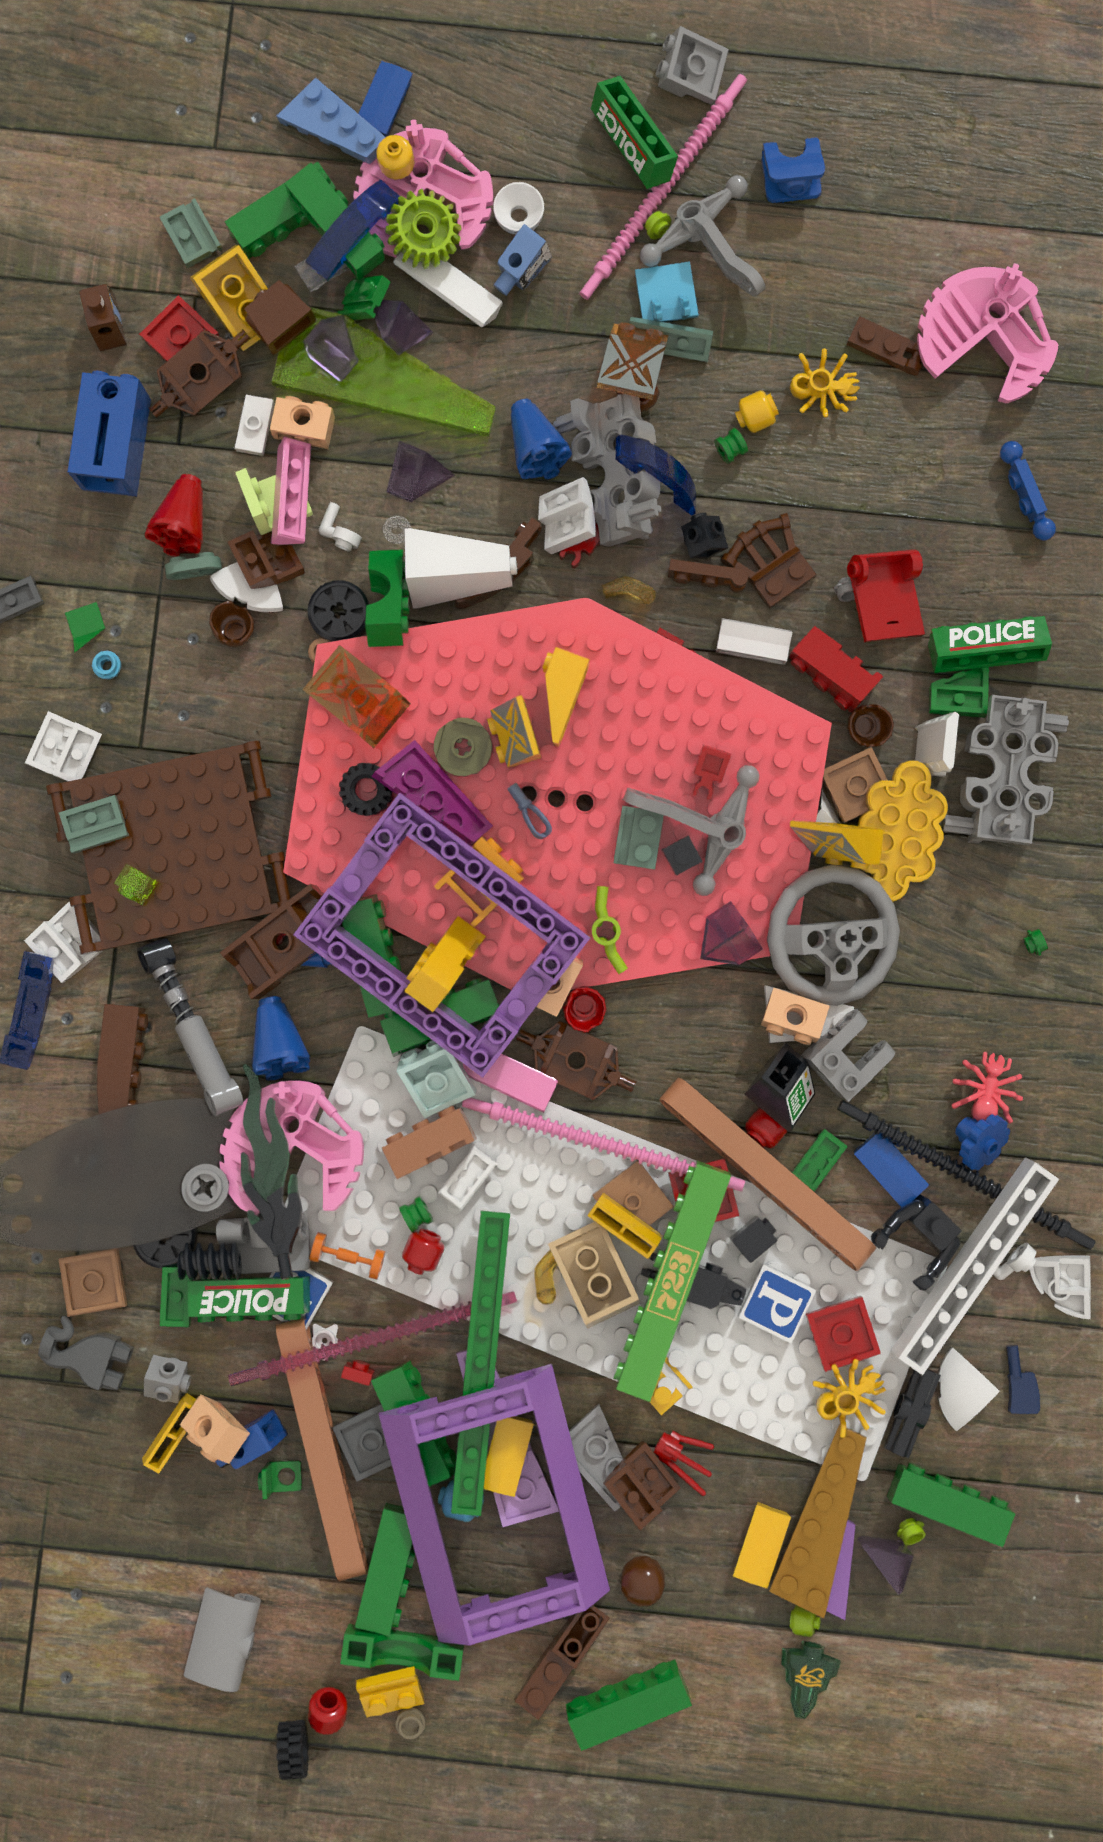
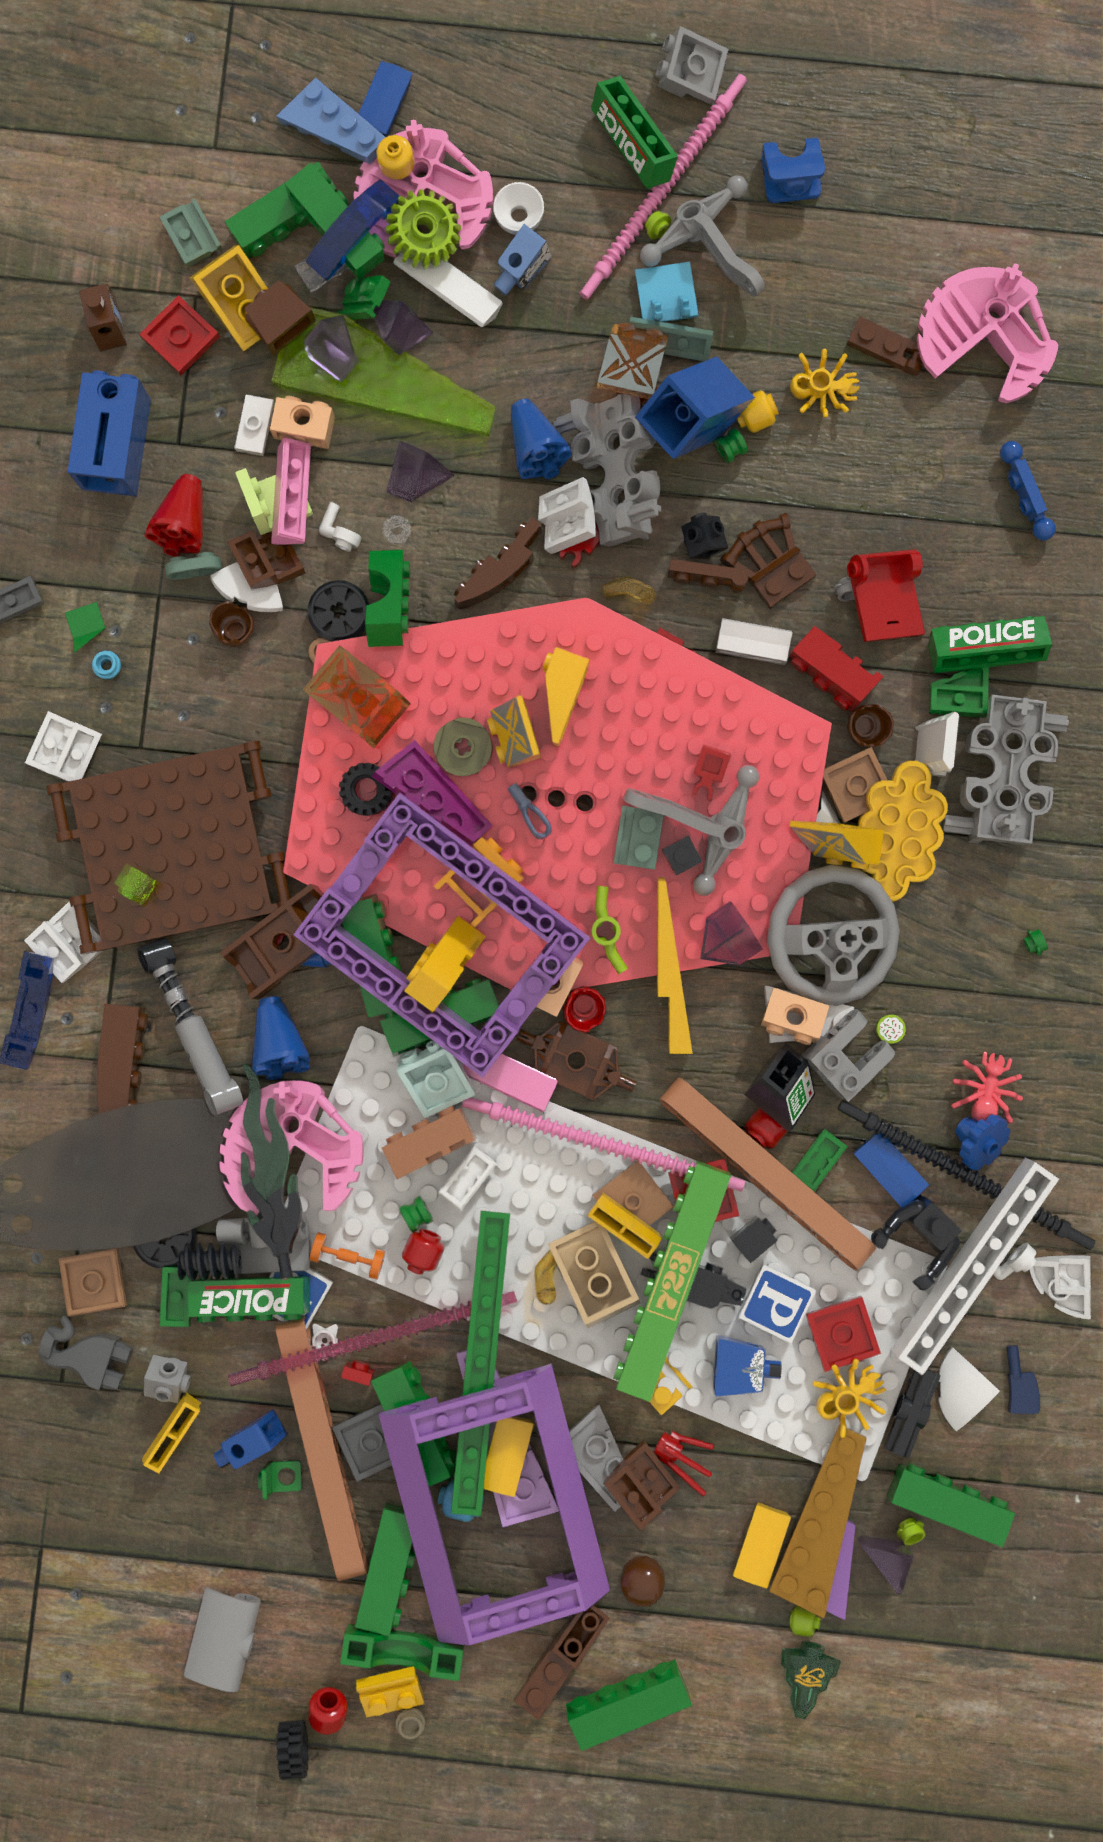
(93, 824): sand green plate -> none
(191, 1186): light grey gear -> none
(214, 1430): light nougat brick -> none
(221, 365): reddish brown plate -> none
(453, 567): white slope -> none
(640, 455): clear blue slope -> none
(669, 977): none -> yellow slope
(694, 407): none -> blue brick
(741, 1367): none -> blue torso
(890, 1028): none -> tile

